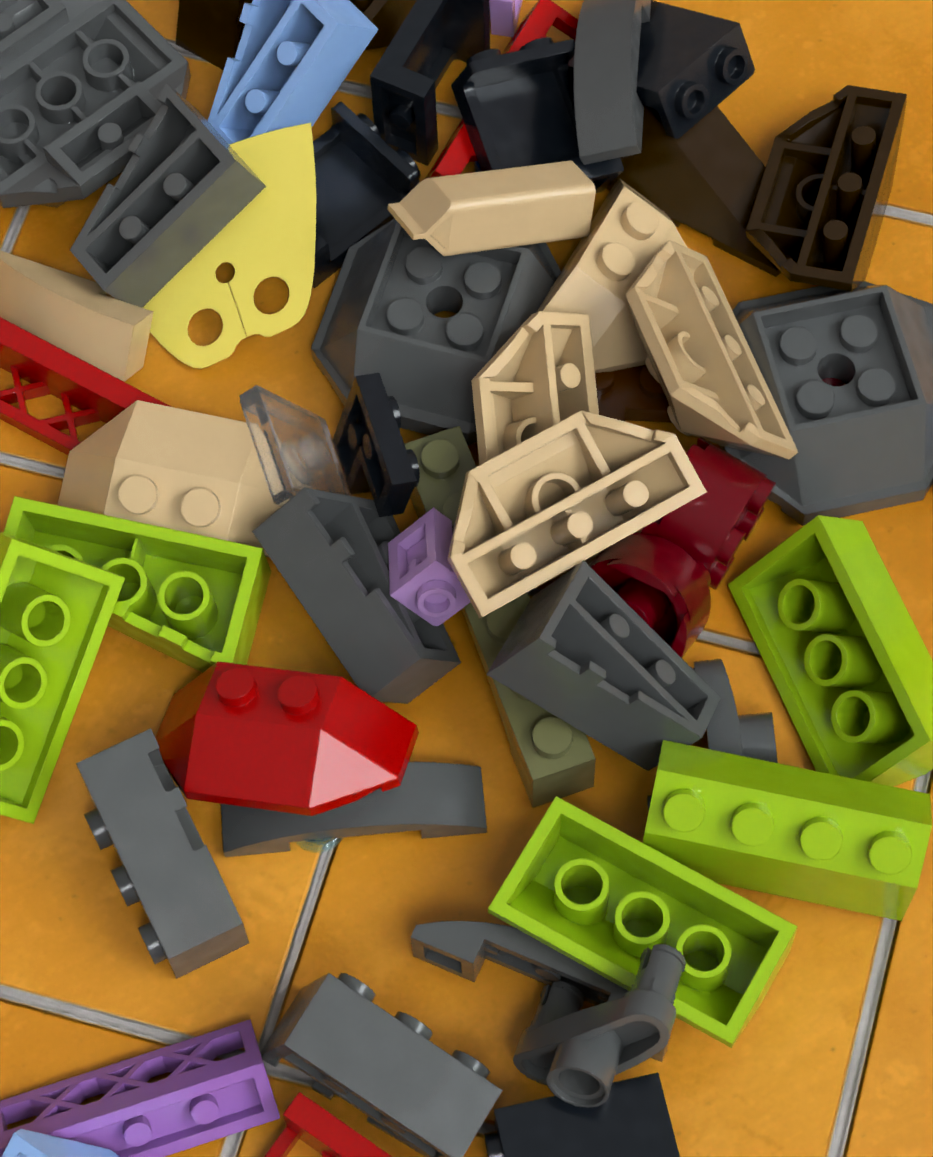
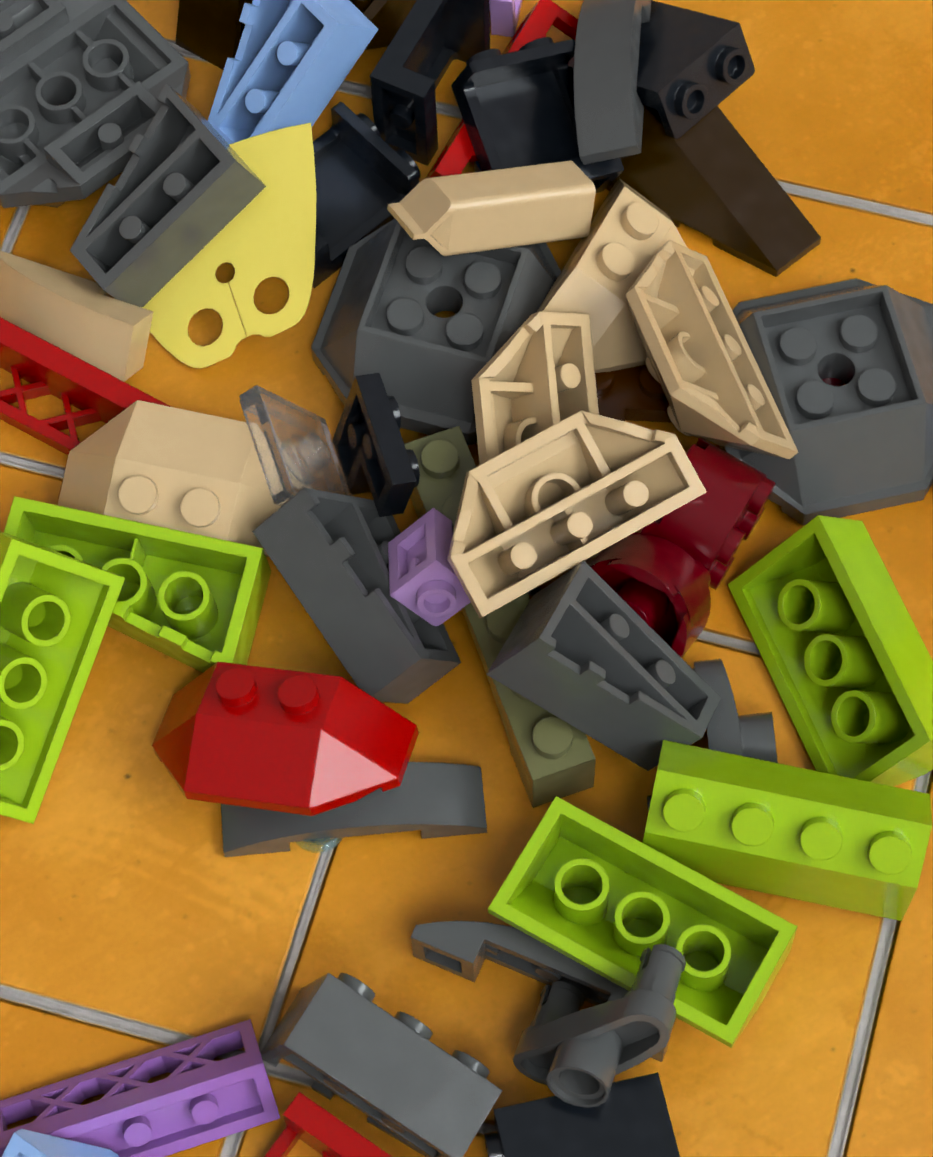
(160, 856): dark grey wedge -> none
(829, 188): dark brown wedge -> none

